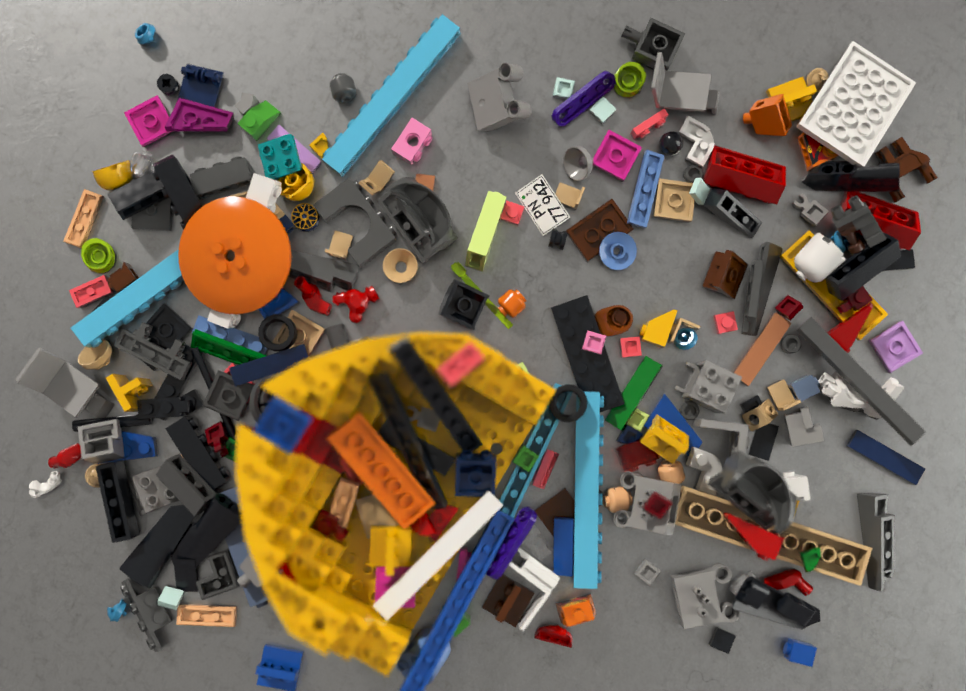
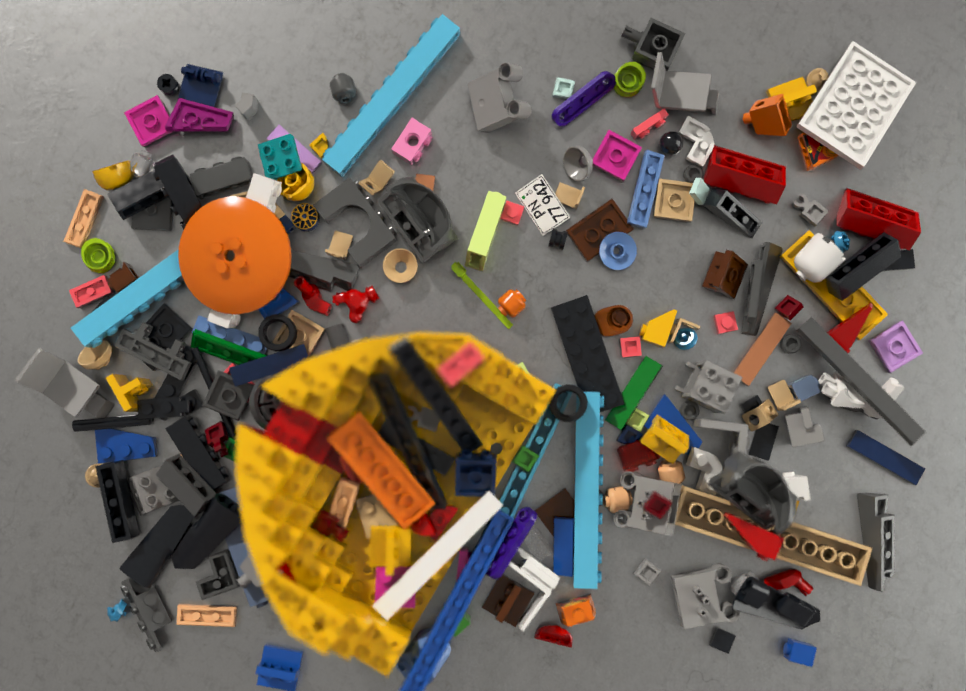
(38, 489): white piece -> none
(66, 457): red arm -> none
(101, 441): light grey plate -> none
(145, 33): dark azure hat -> none
(170, 597): light aqua tile -> none
(185, 575): black sticker -> none
(258, 119): bright green slope -> none
(282, 424): blue bracket -> none
(463, 304): black slope -> none
(542, 475): coral plate -> none
(594, 342): bright pink tile -> none
(602, 109): light aqua tile -> none
(810, 558): green tile -> none
(849, 177): black panel -> none
(855, 300): dark red plate -> none
(857, 218): dark grey hips -> none
(908, 161): reddish brown connector -> none

